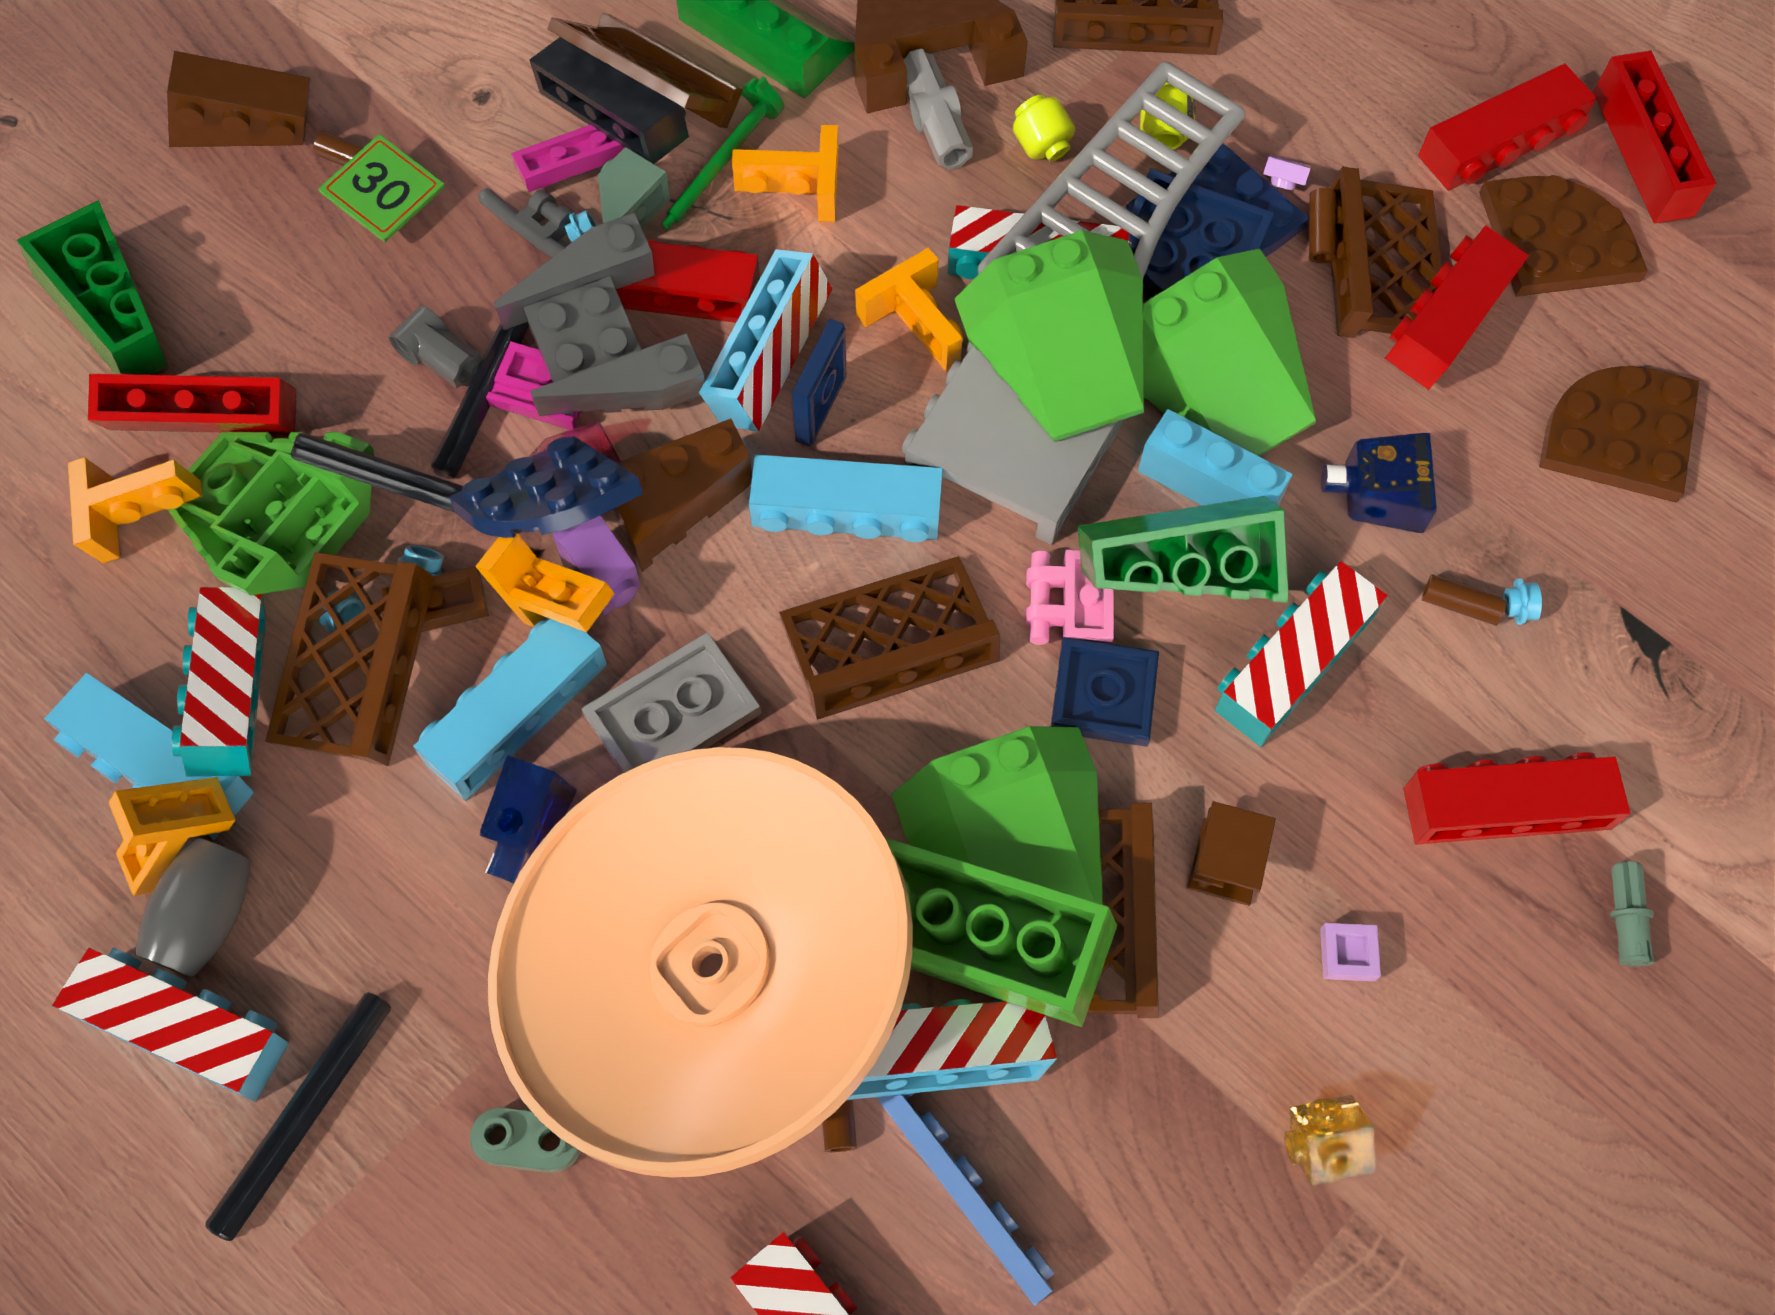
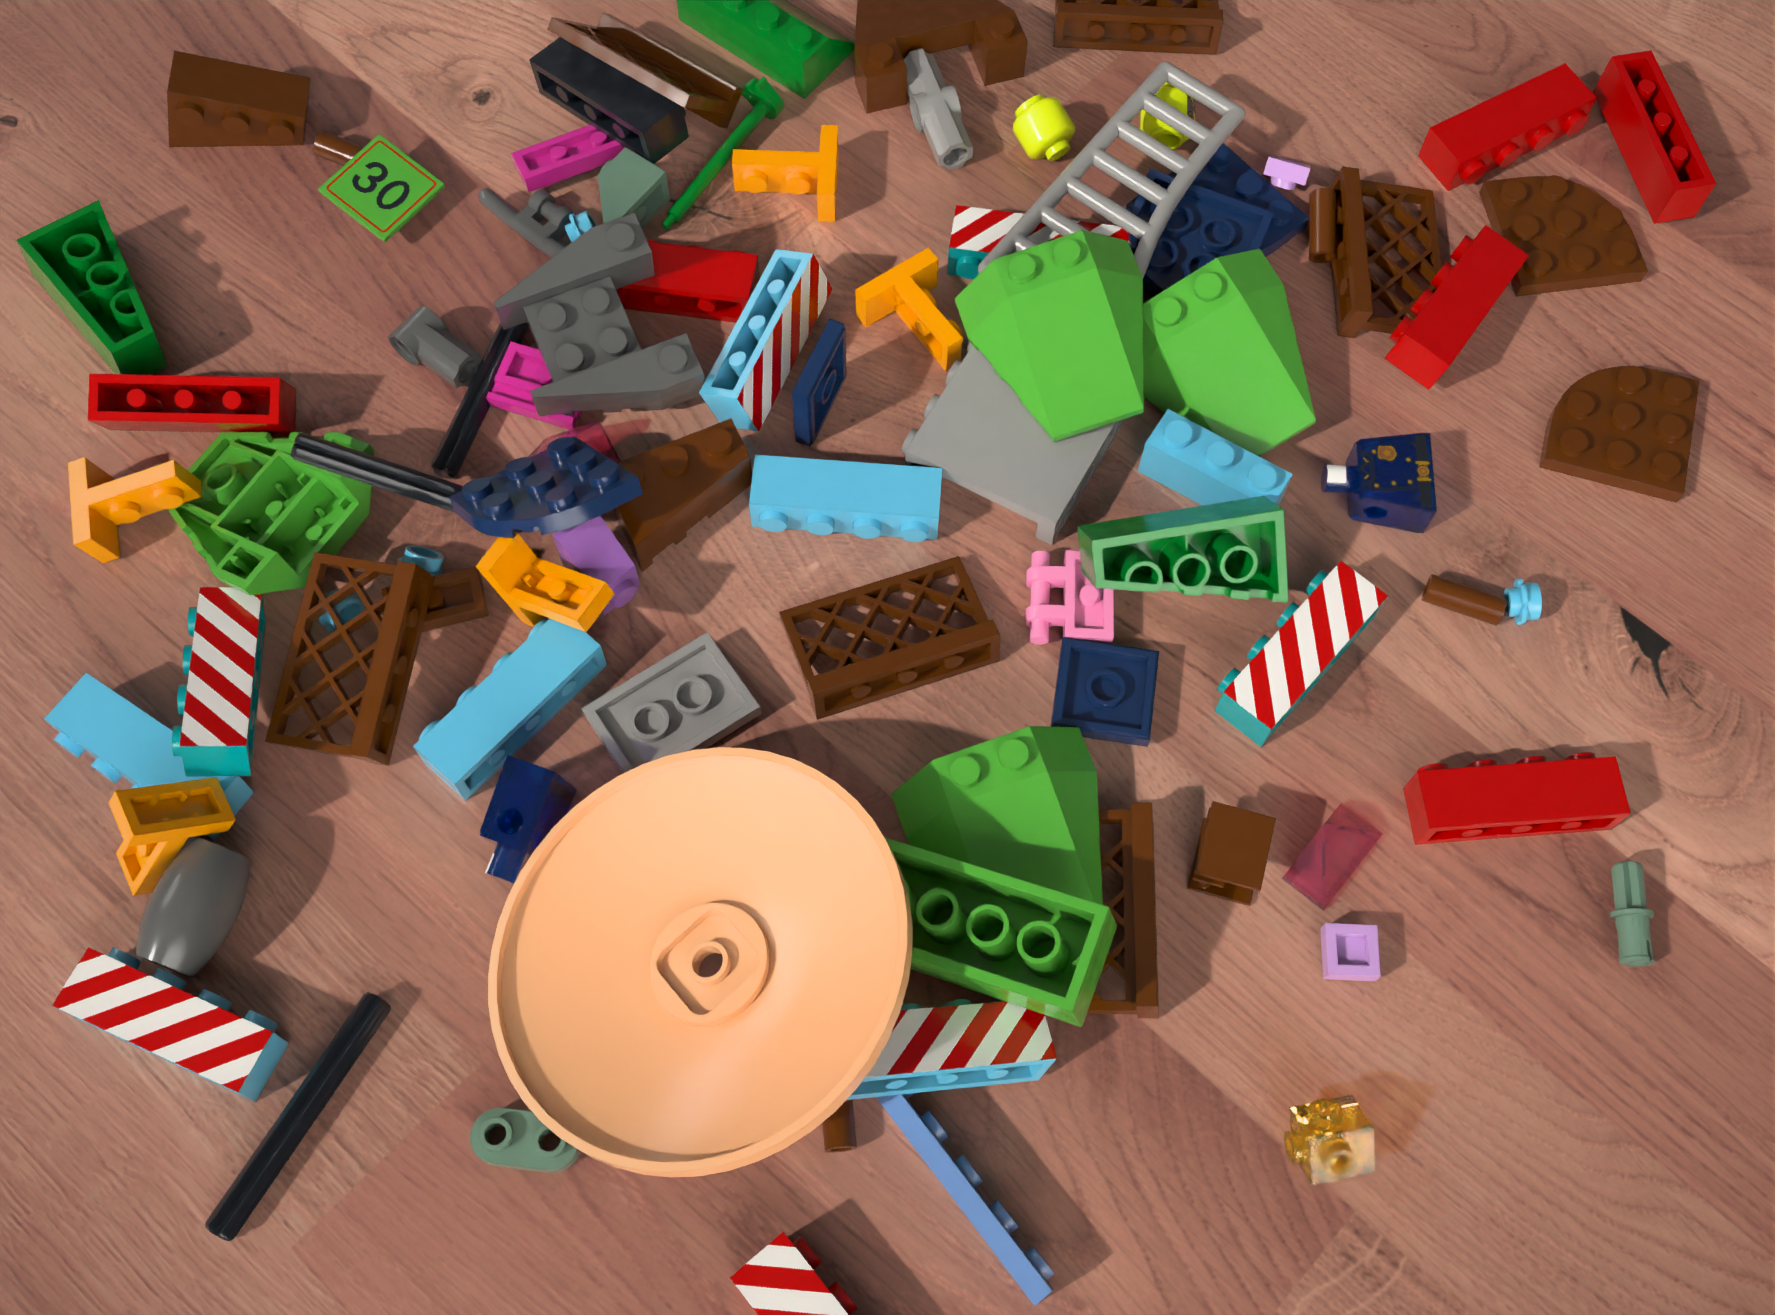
(1332, 856): none -> clear pink slope

